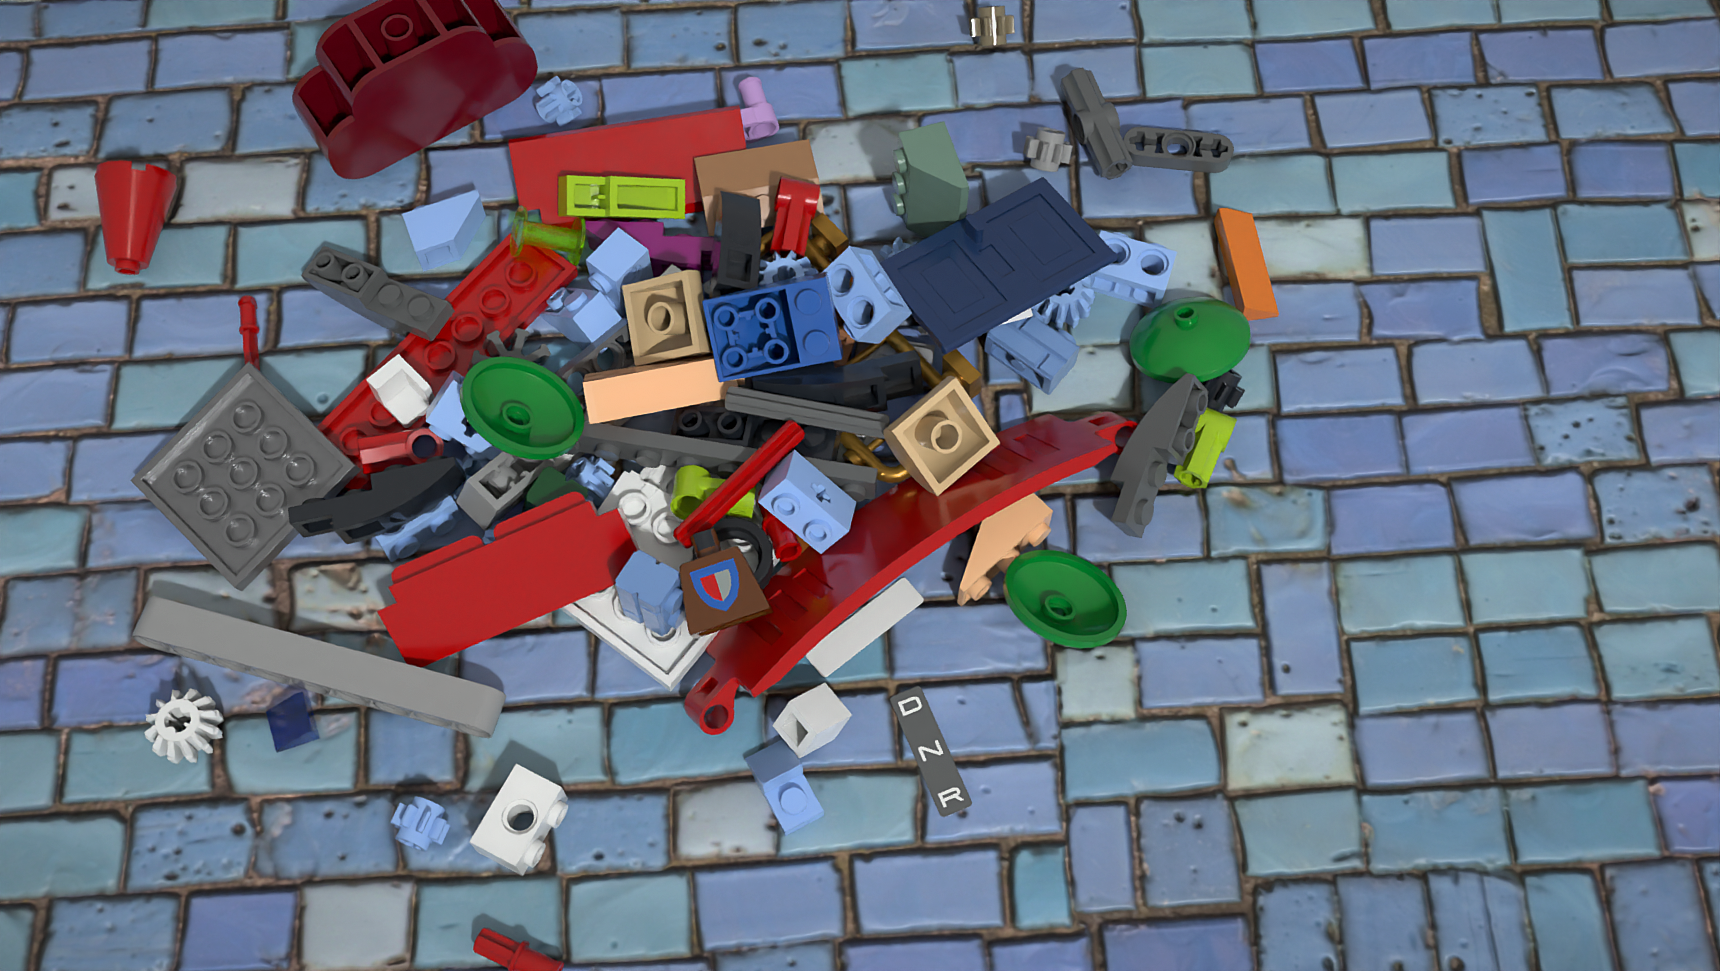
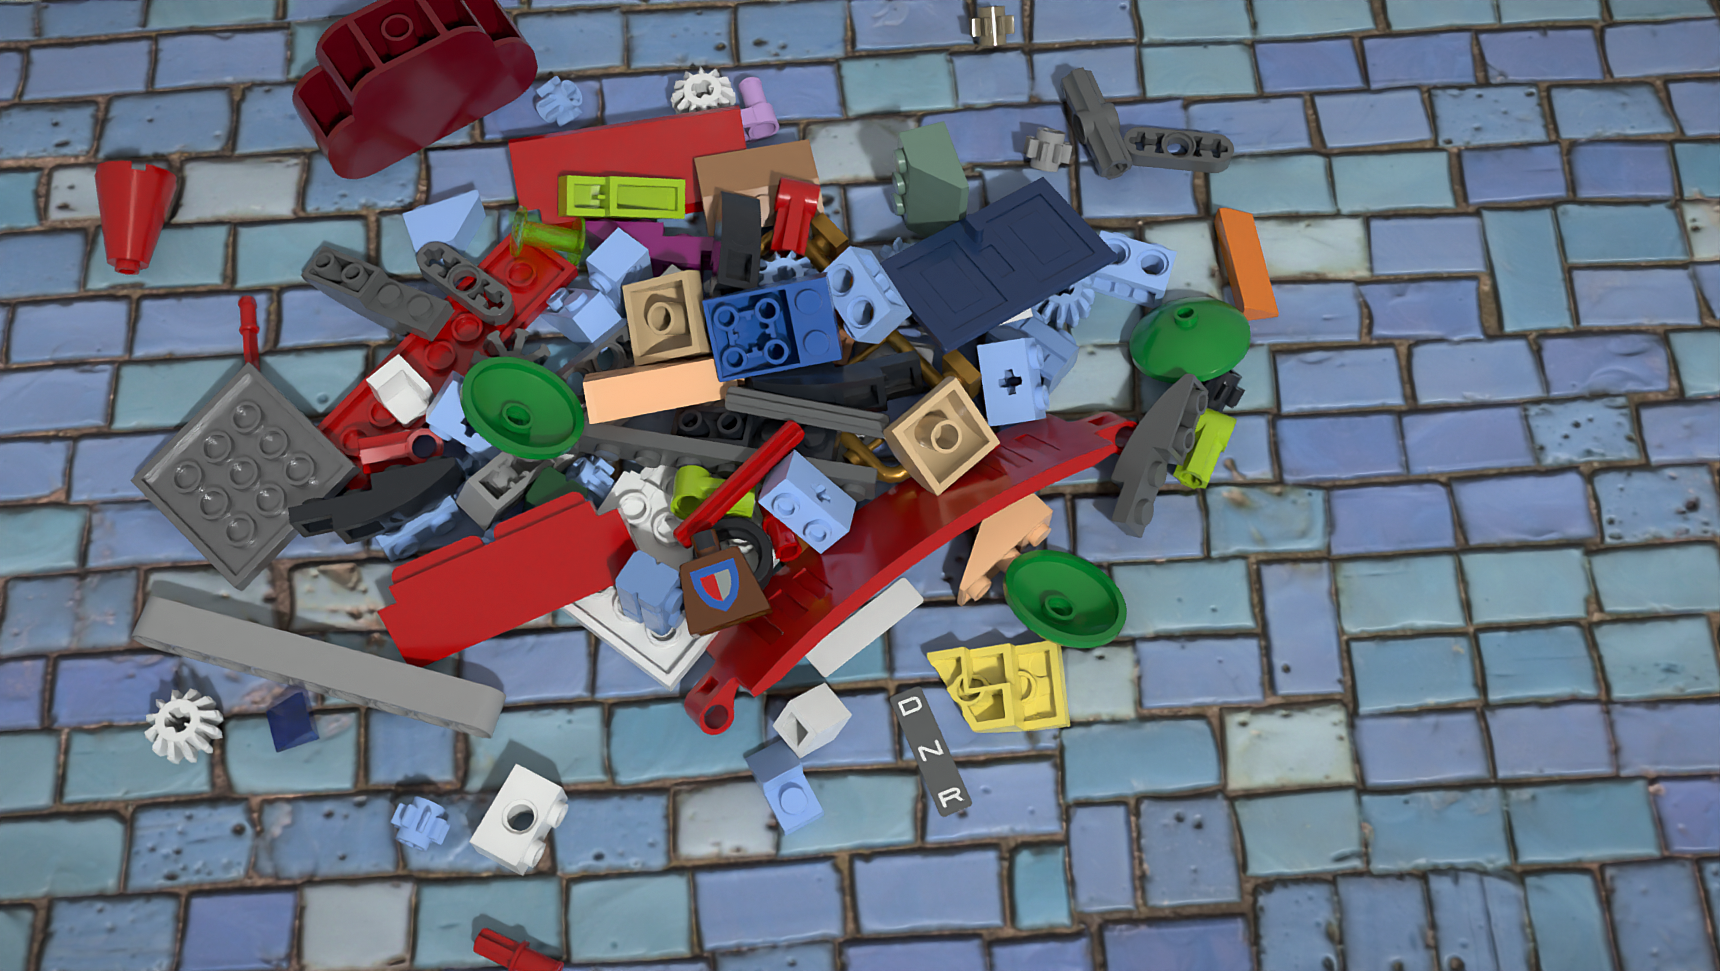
(472, 298): none -> dark grey beam
(702, 92): none -> white gear
(1004, 361): none -> light blue brick
(1006, 686): none -> light yellow slope

